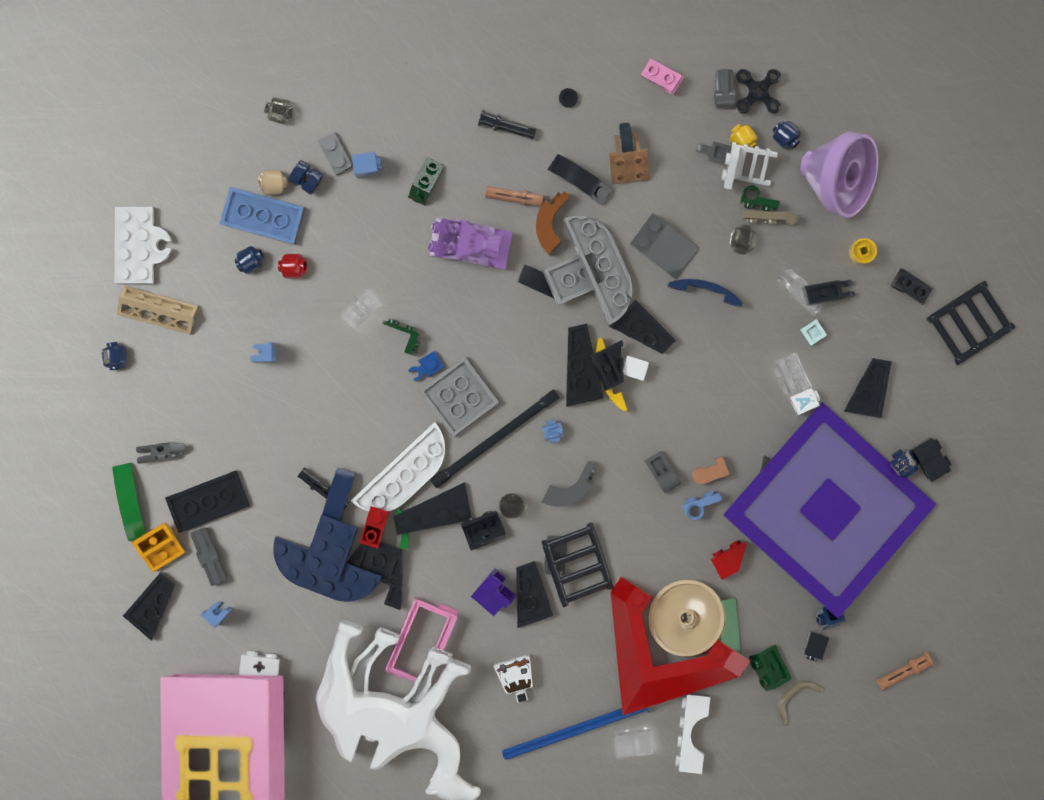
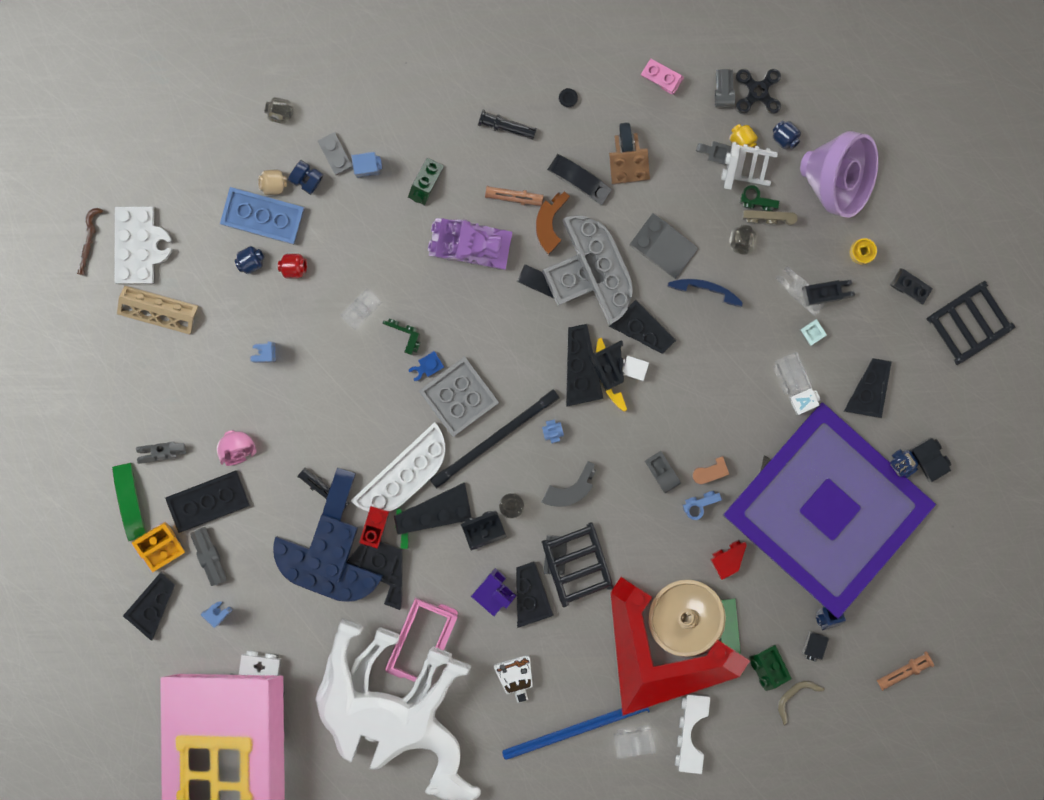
(86, 247): none -> reddish brown piece
(114, 356): dark blue head -> none
(234, 447): none -> bright pink cylinder

